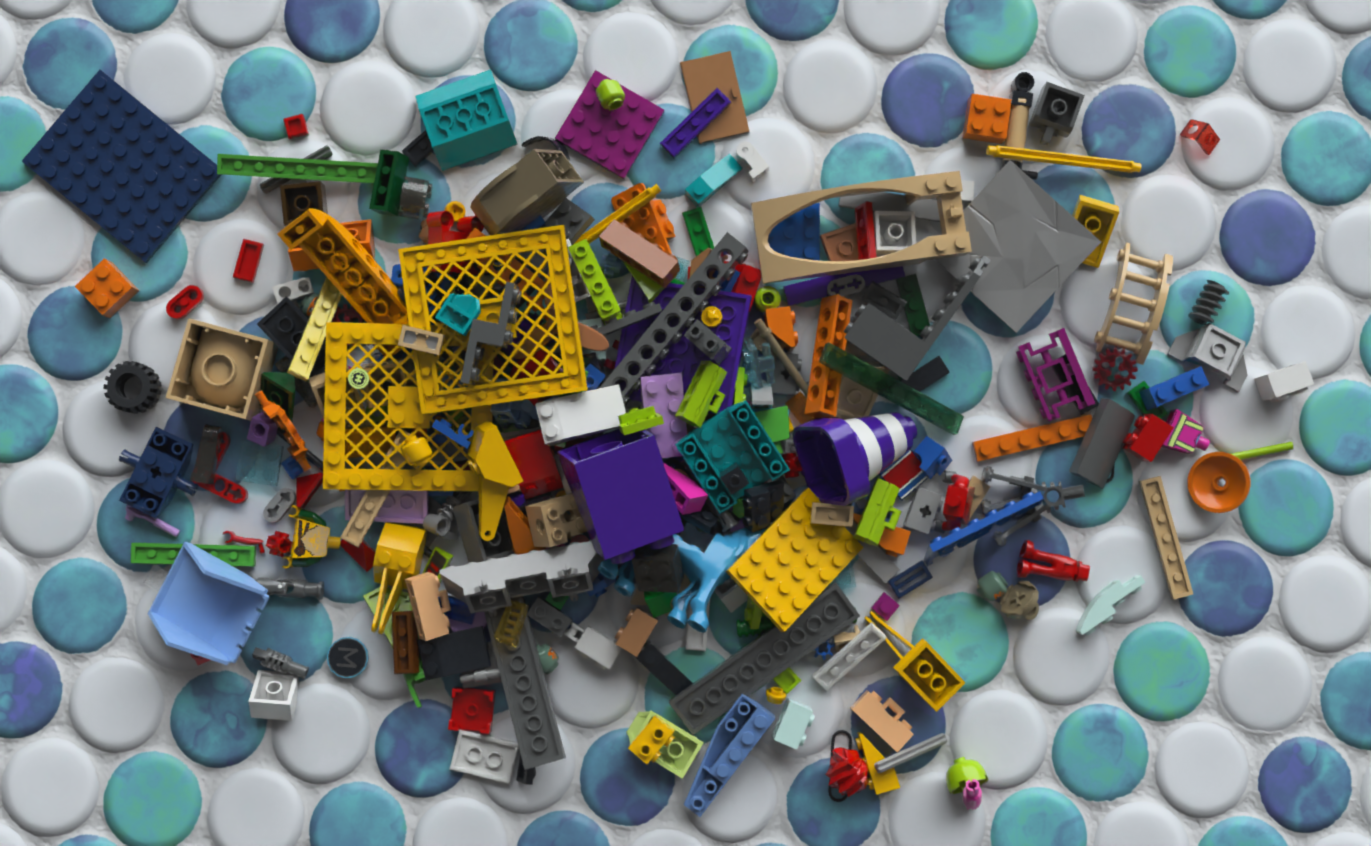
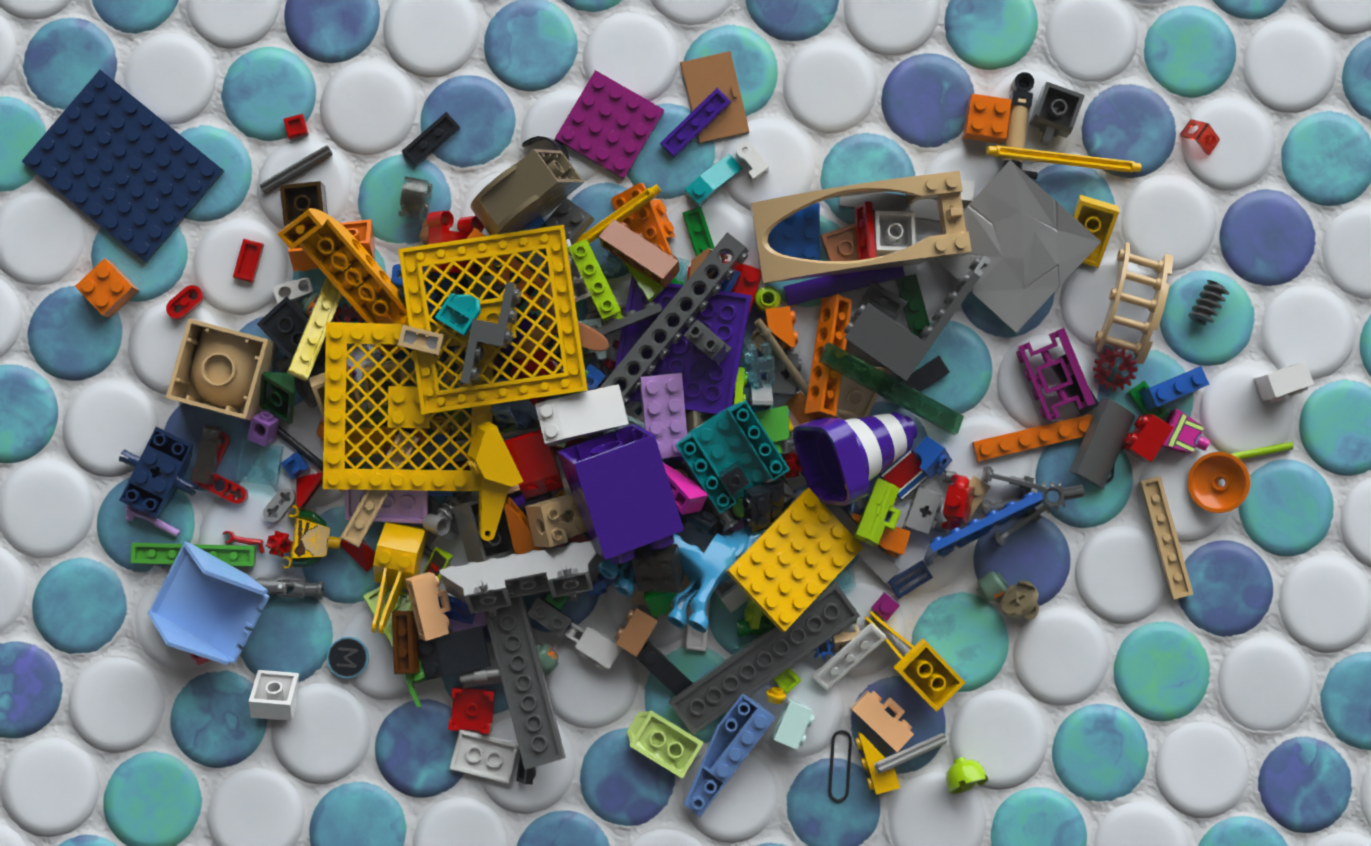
(116, 384): black tyre -> none
(279, 662): dark grey hinge -> none
(296, 168): bright green plate -> none
(297, 446): orange plate -> none
(358, 378): yellowish green tile -> none
(389, 182): dark green brick -> none
(416, 451): yellow head -> none
(444, 427): blue plate -> none
(456, 208): yellow tile -> none
(466, 120): teal slope -> none
(515, 633): clear yellow slope -> none
(610, 94): lime head -> none
(639, 420): lime slope -> none
(651, 739): yellow brick -> none
(700, 393): lime piece -> none
(711, 316): yellow tile -> none
(832, 514): tan plate -> none
(844, 282): light grey beam -> none
(847, 771): red hair -> none
(972, 795): dark pink hinge -> none
(1062, 566): red piece -> none
(1101, 607): light aqua slope -> none
(1214, 350): light grey piece -> none

